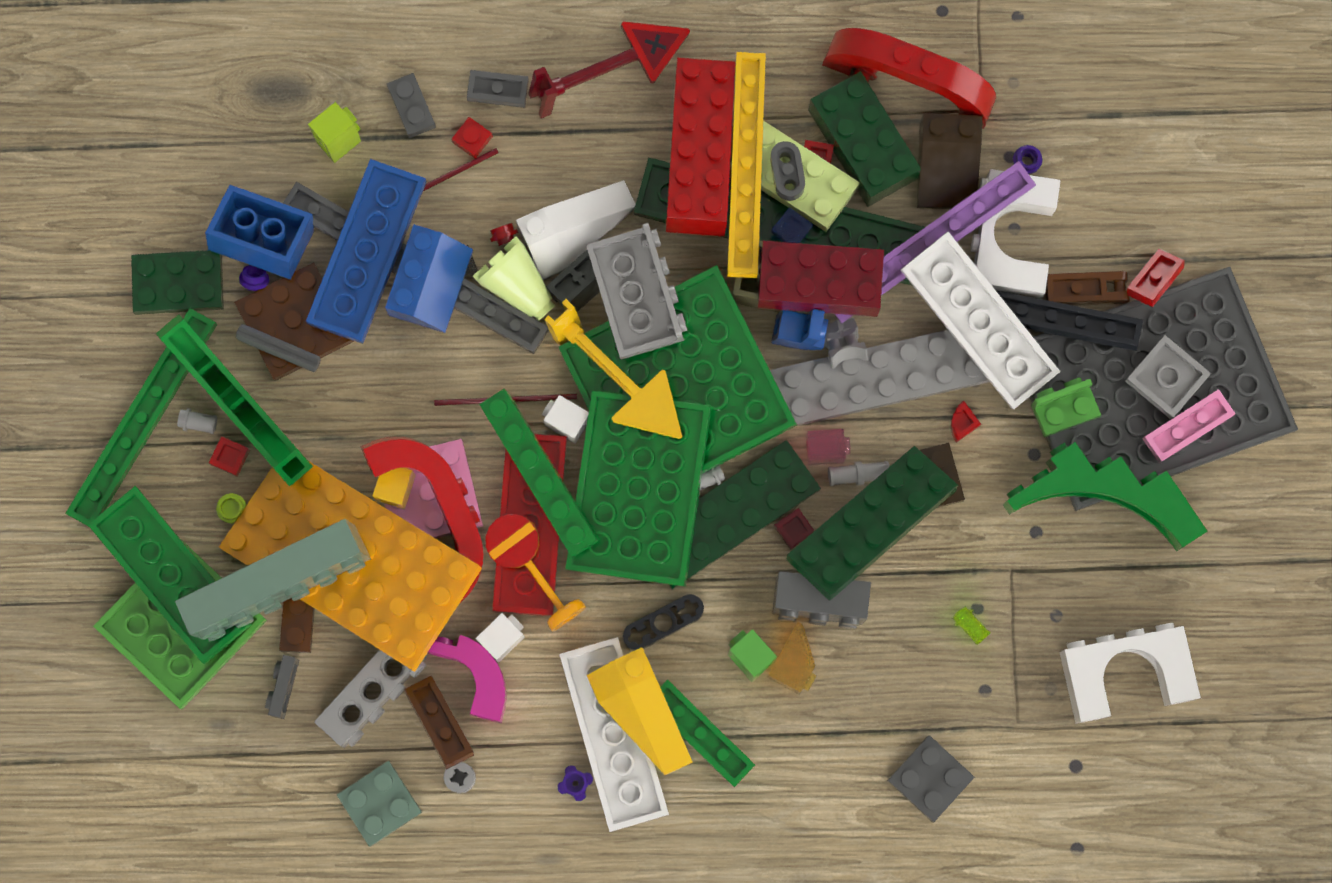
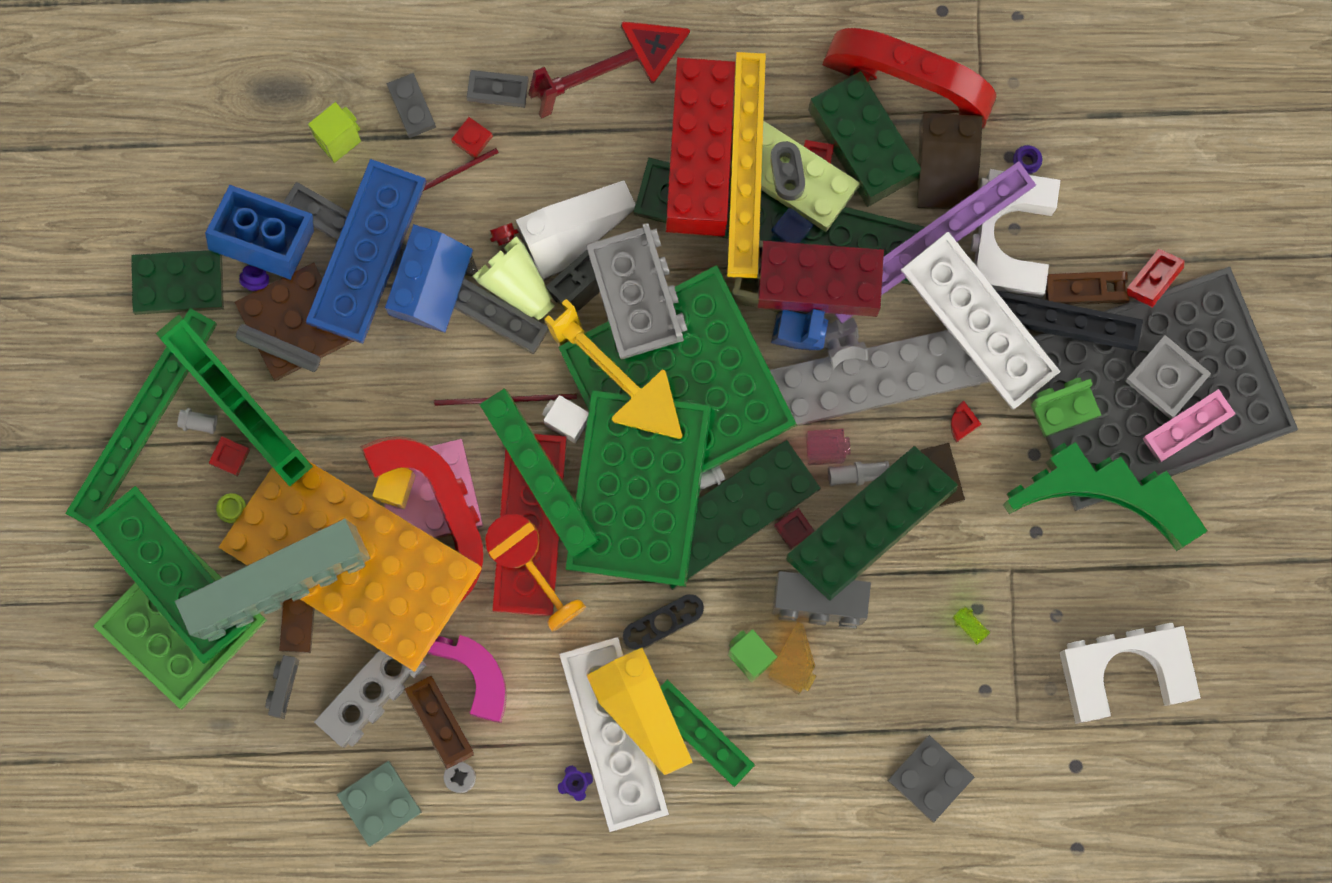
(501, 636): white brick -> none

